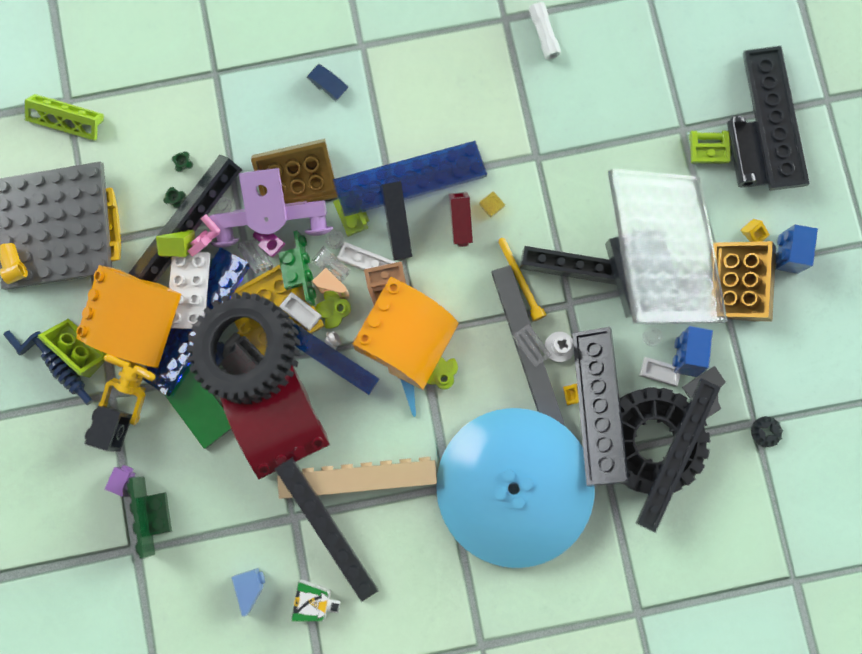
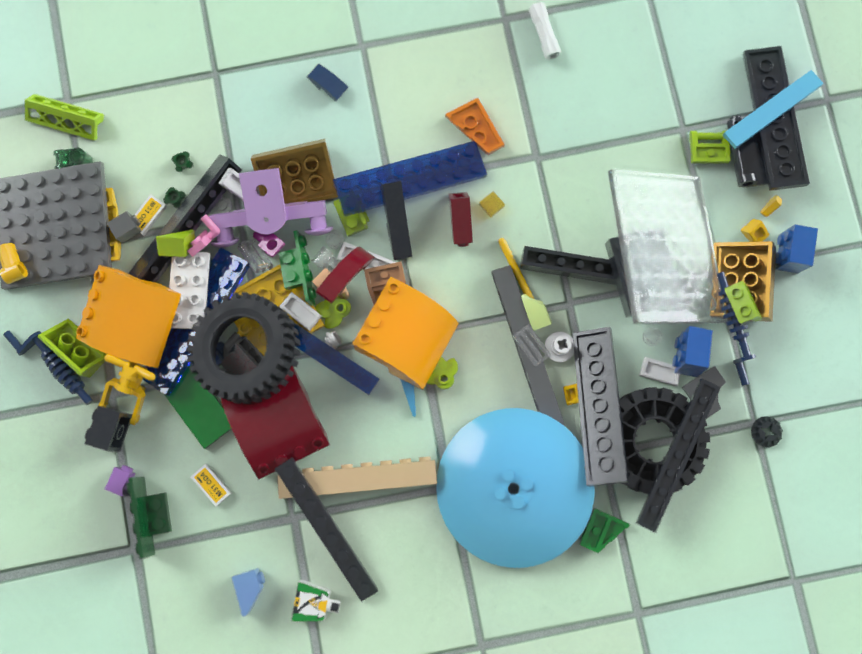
(71, 157): none -> clear green piece
(124, 226): none -> dark grey brick
(149, 213): none -> tile
(211, 485): none -> tile
(232, 182): none -> white tile
(343, 273): none -> dark red slope
(476, 125): none -> orange wing
(536, 312): none -> yellowish green slope
(601, 530): none -> green wing
(738, 329): none -> dark blue piece
(743, 302): none -> lime bracket
(773, 109): none -> medium azure tile
(773, 204): none -> yellow tile

